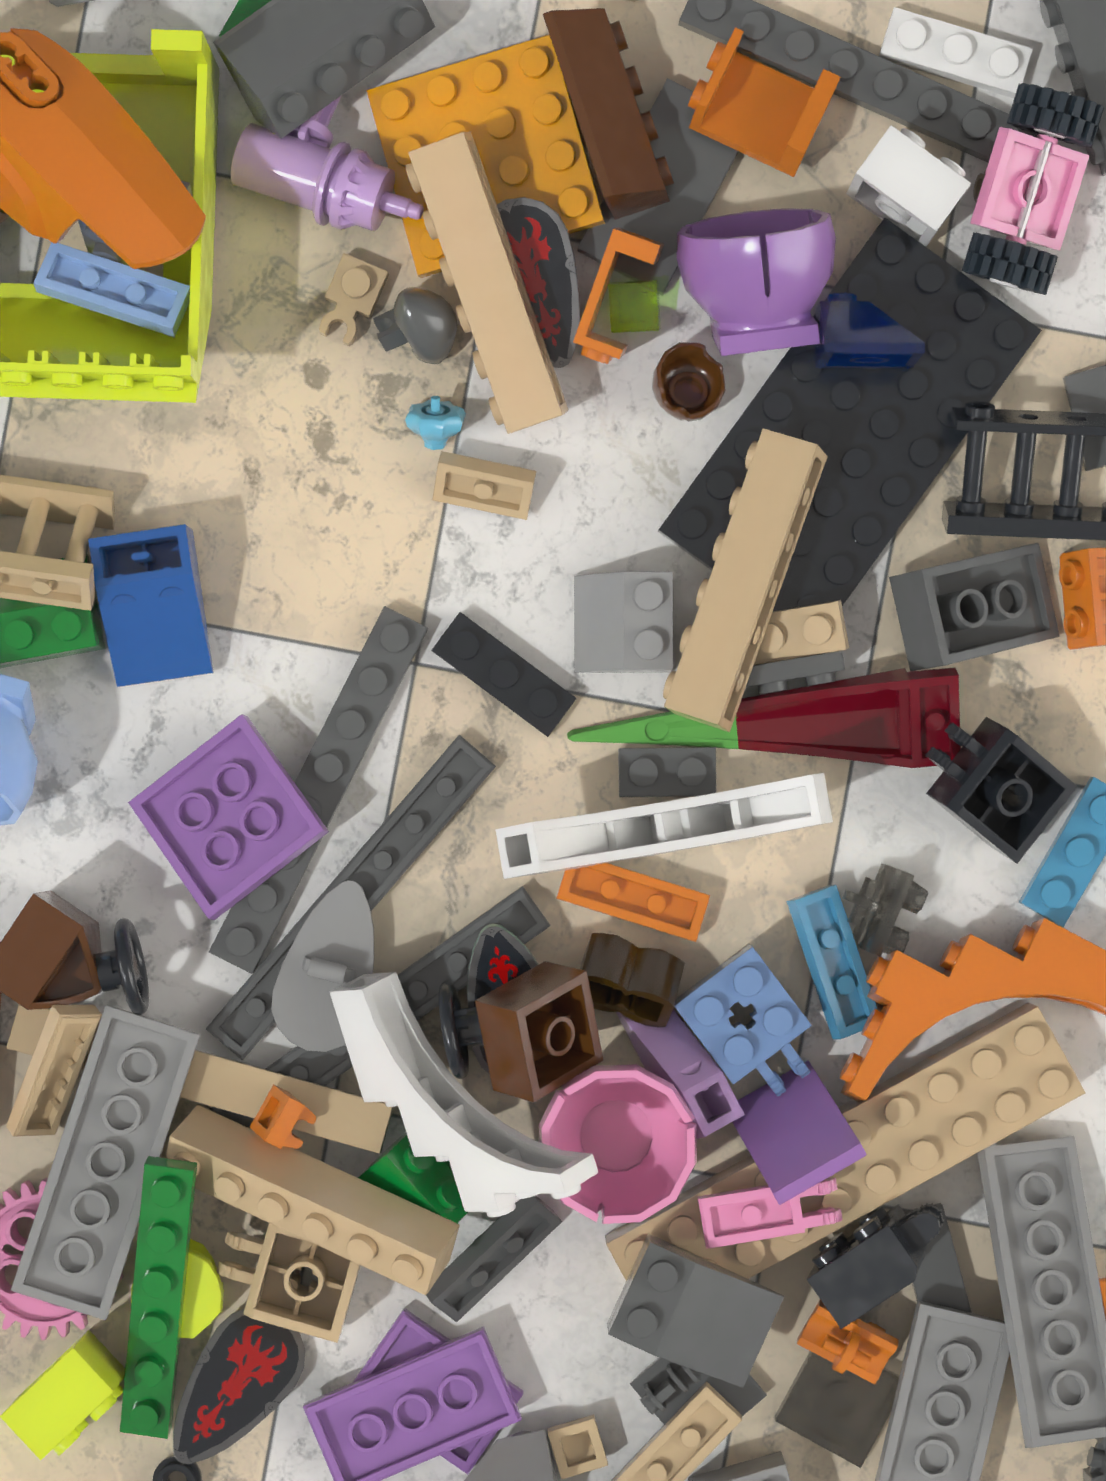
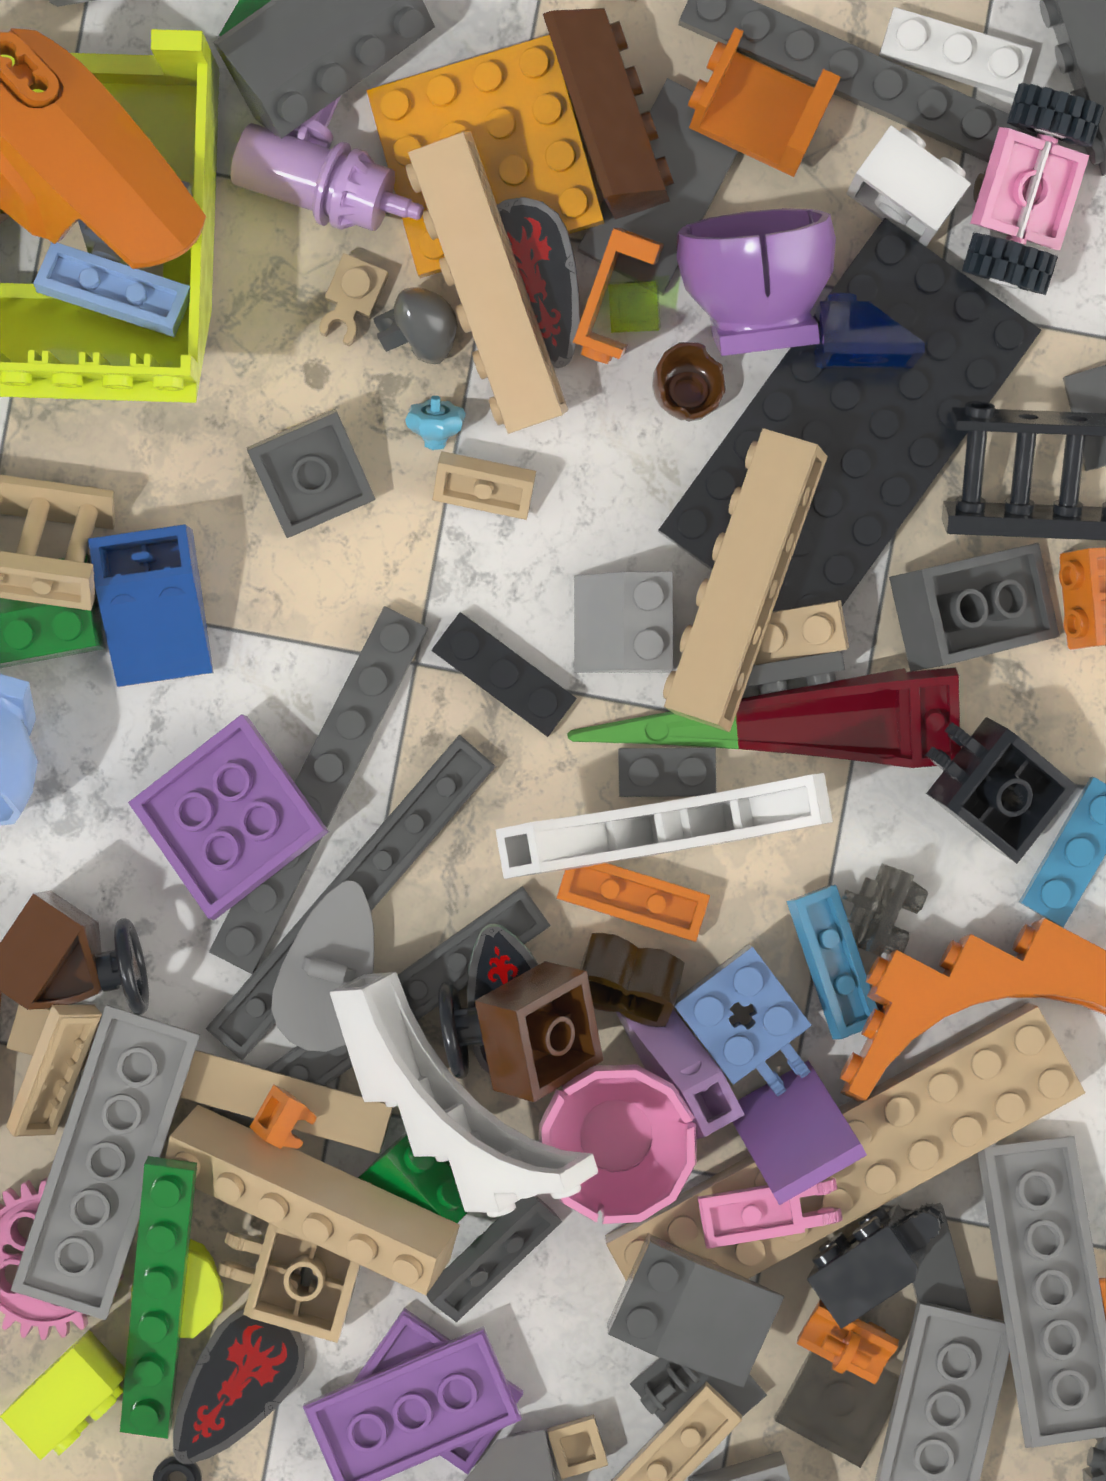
(311, 473): none -> dark grey hinge

